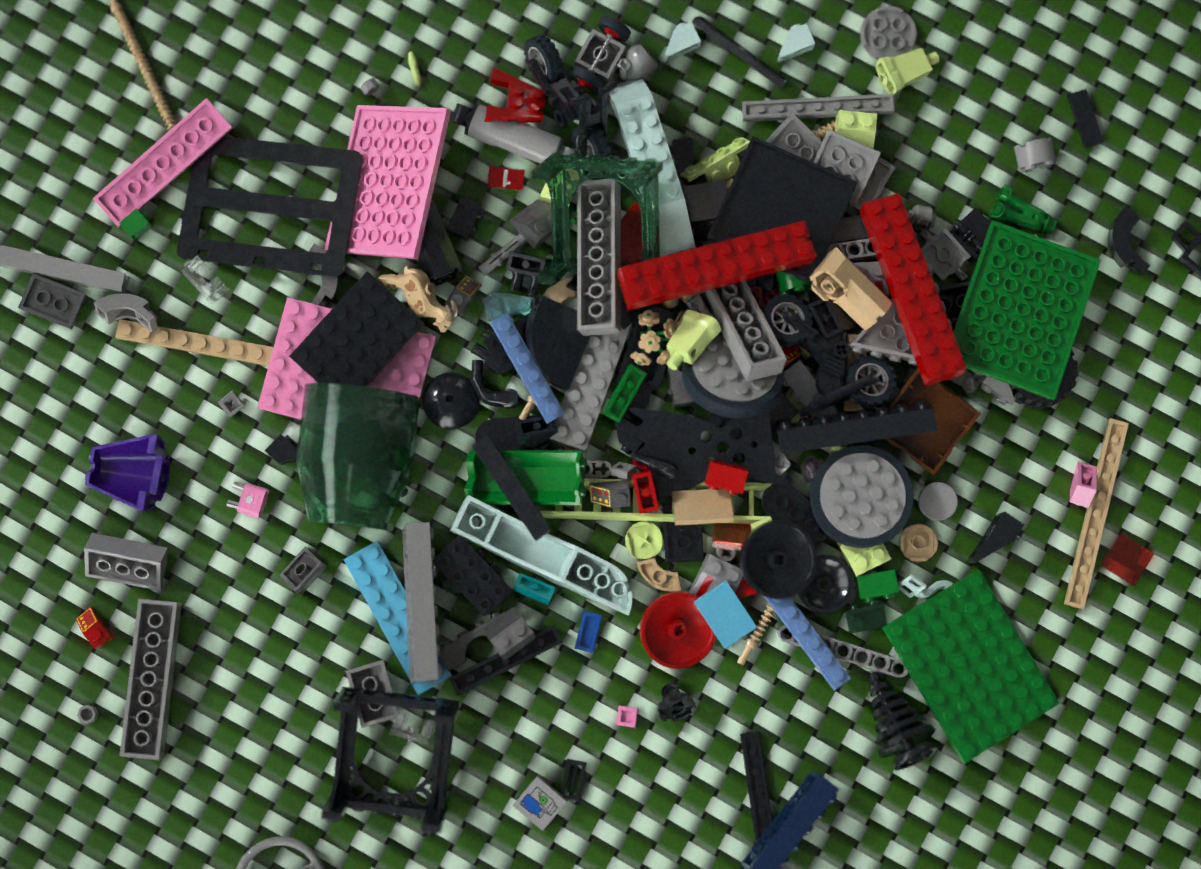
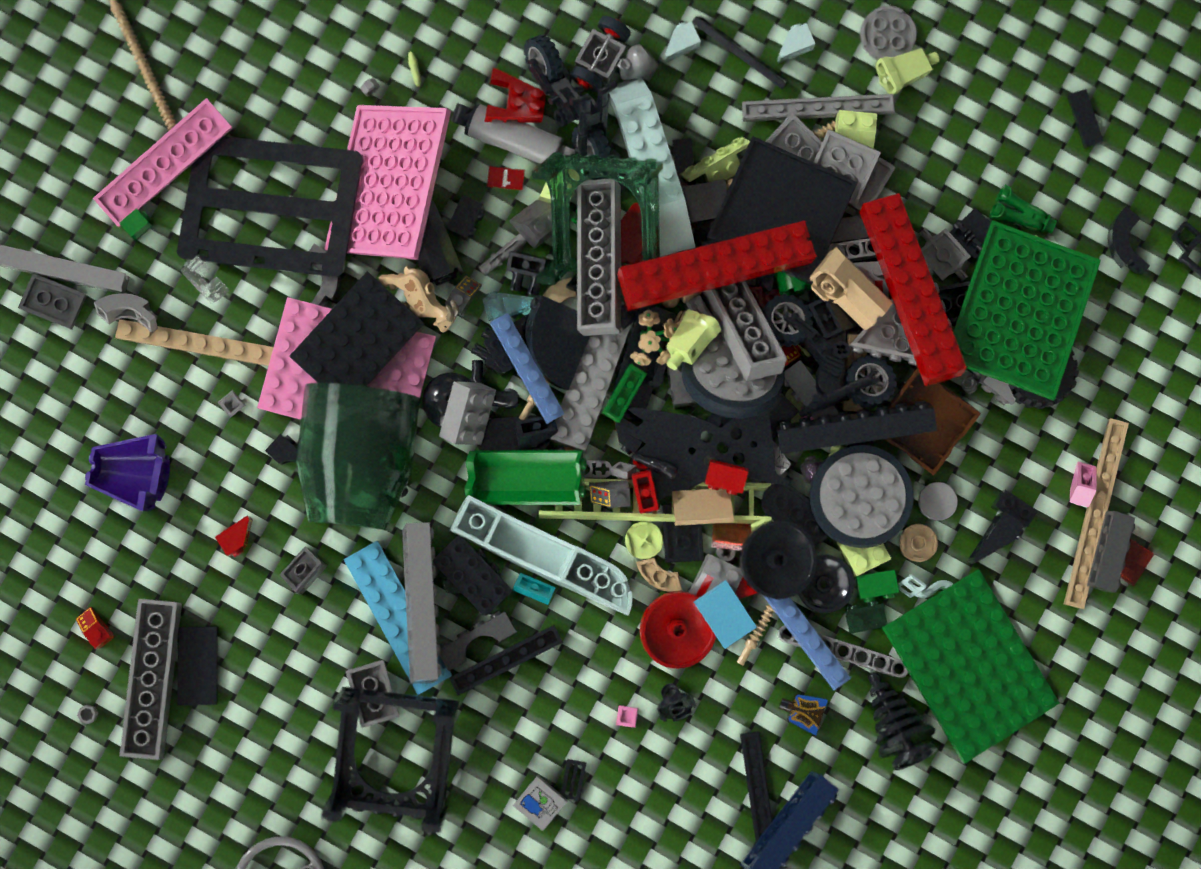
(125, 561): light grey slope -> none
(197, 666): none -> black tile
(235, 537): none -> red slope
(252, 500): bright pink piece -> none
(412, 733): clear panel -> none
(467, 413): none -> light grey brick
(509, 633): flat silver slope -> none
(512, 488): black tile -> none
(588, 632): blue tile -> none
(804, 711): none -> torso
(922, 217): light grey head -> none
(1015, 507): none -> black brick
(1034, 154): light grey brick -> none
(1111, 551): none -> dark grey brick

